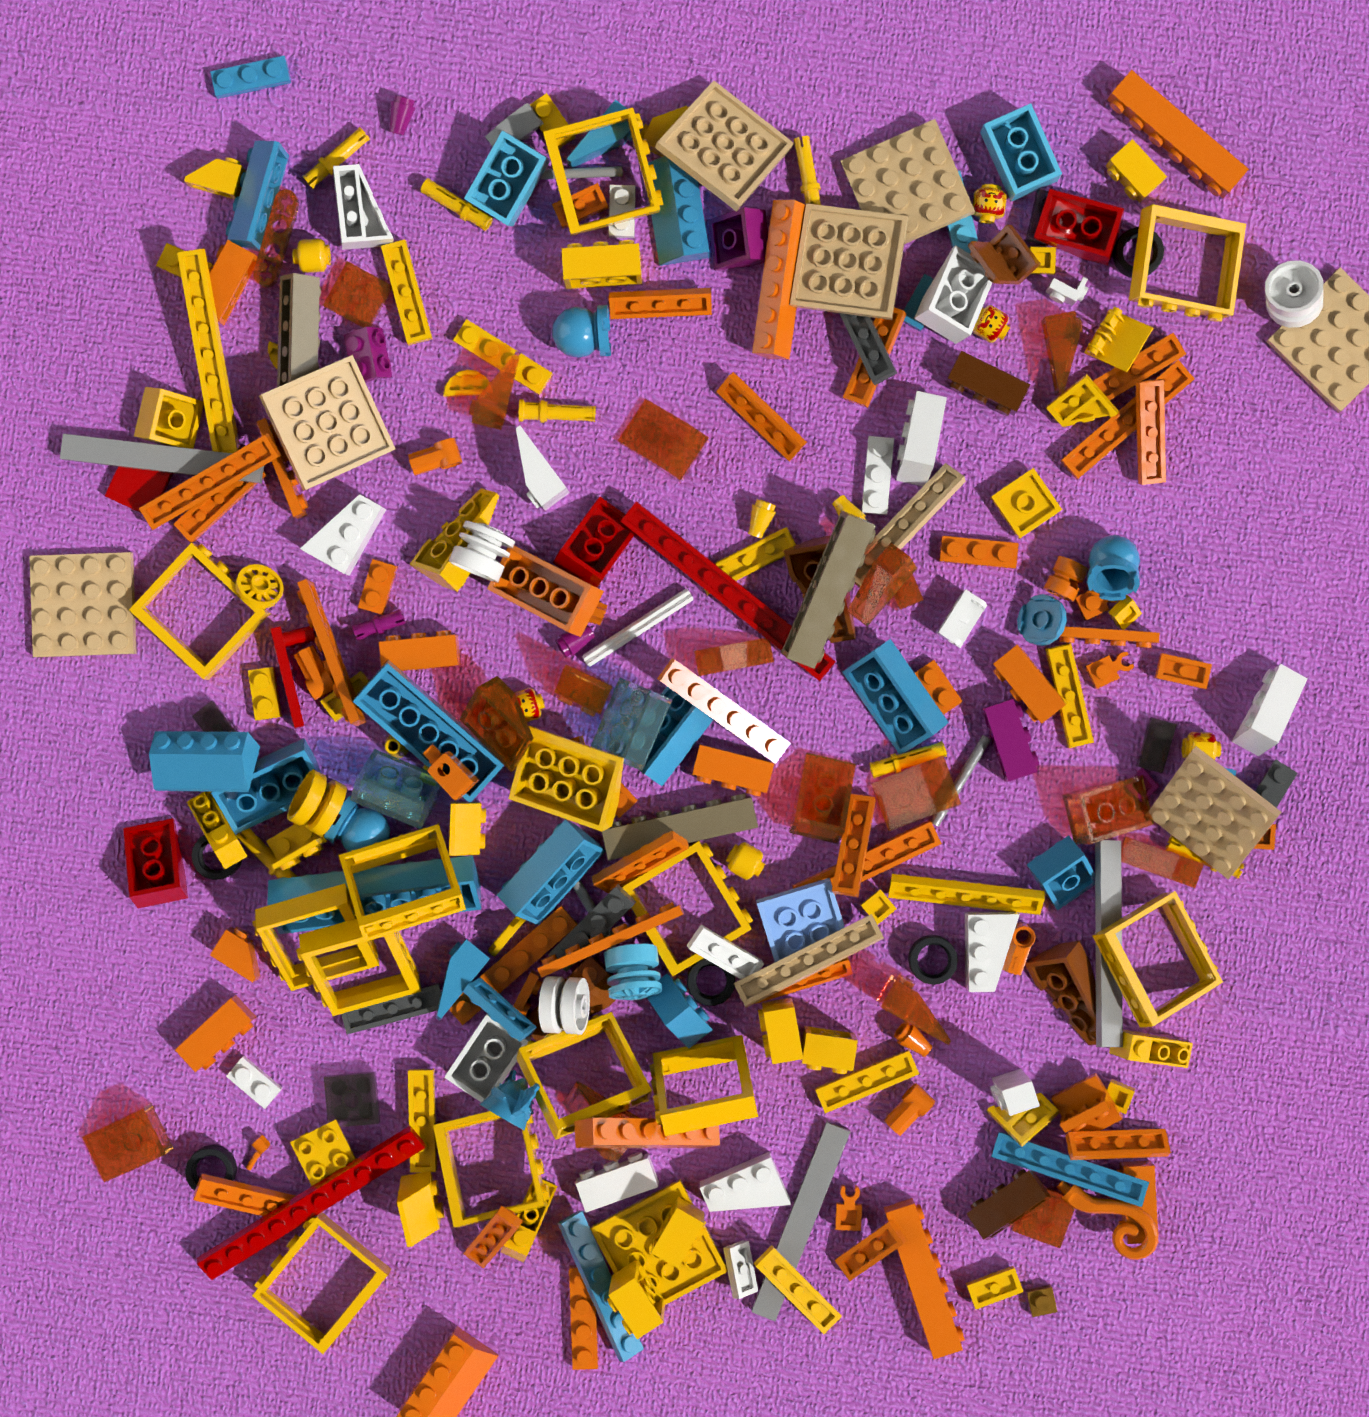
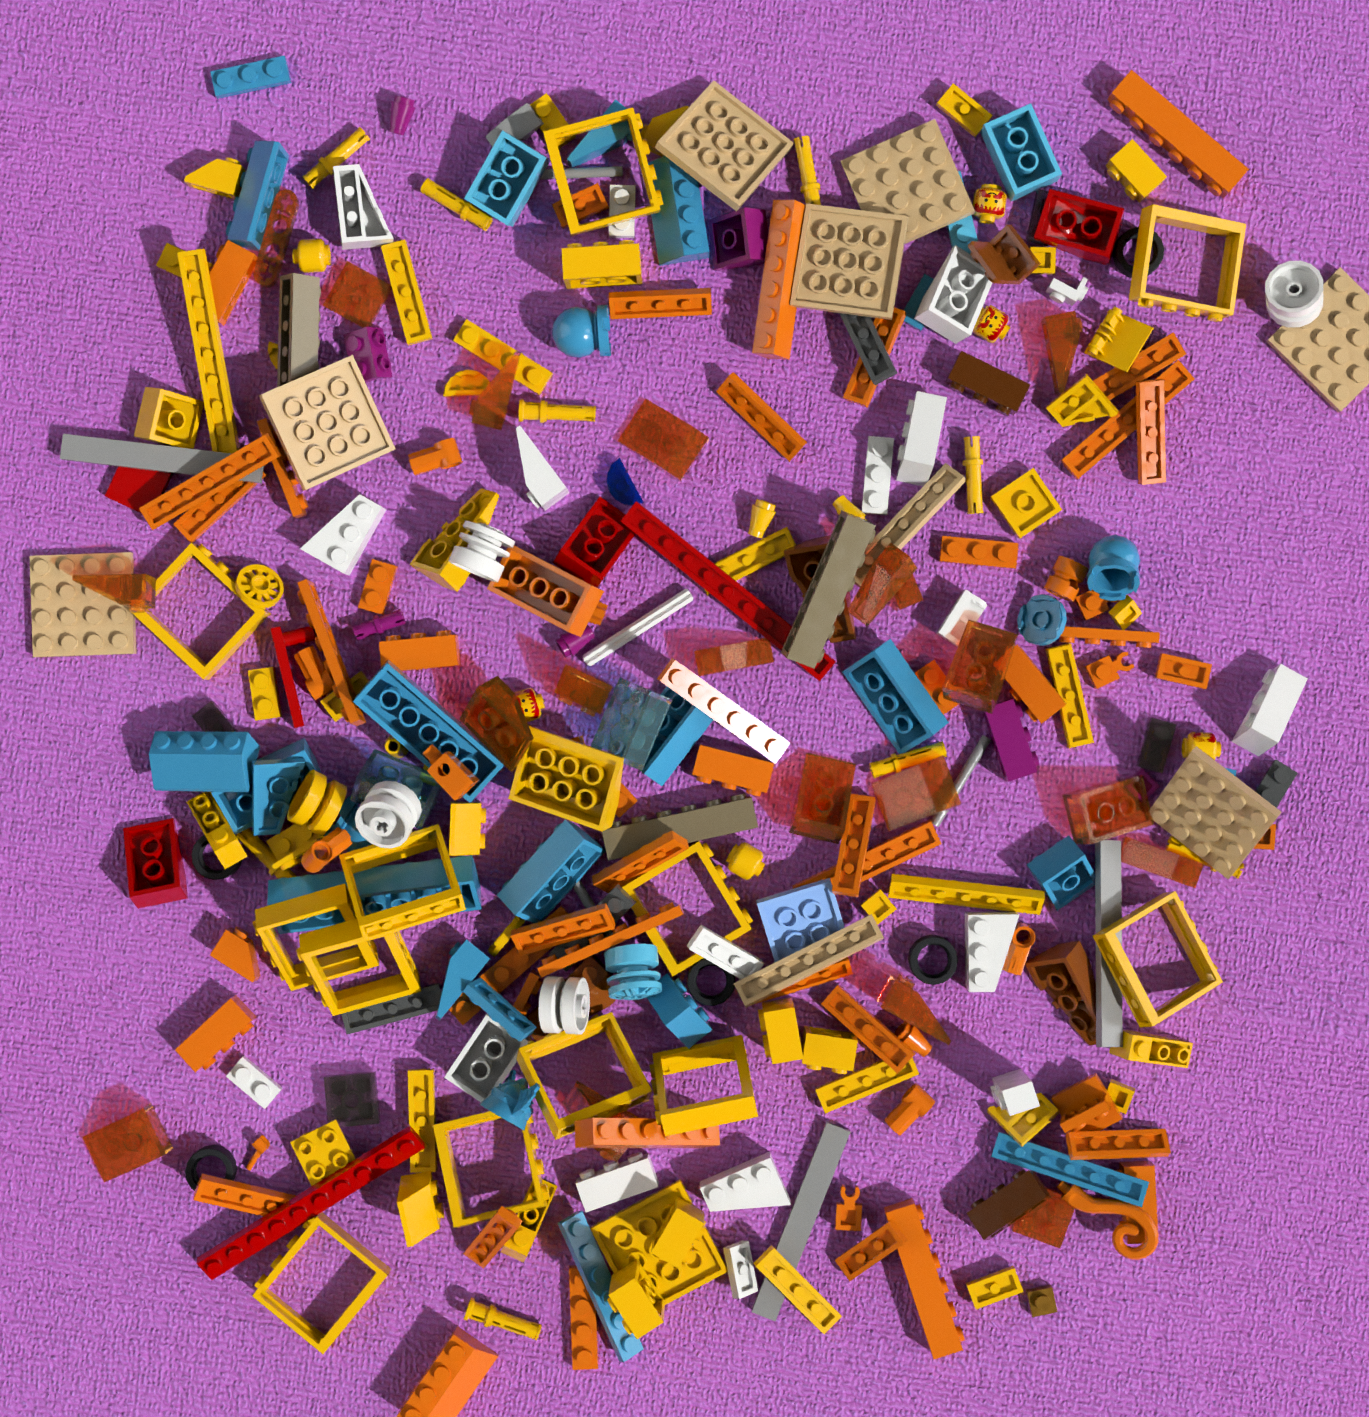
(128, 590): none -> clear orange slope
(271, 792): none -> dark azure wing
(326, 850): none -> orange piece
(388, 814): none -> white wheel
(491, 1316): none -> yellow pin
(563, 929): none -> orange plate
(621, 485): none -> clear blue plate
(868, 1028): none -> orange plate
(964, 110): none -> yellow plate
(973, 474): none -> yellow pin
(979, 666): none -> clear orange slope

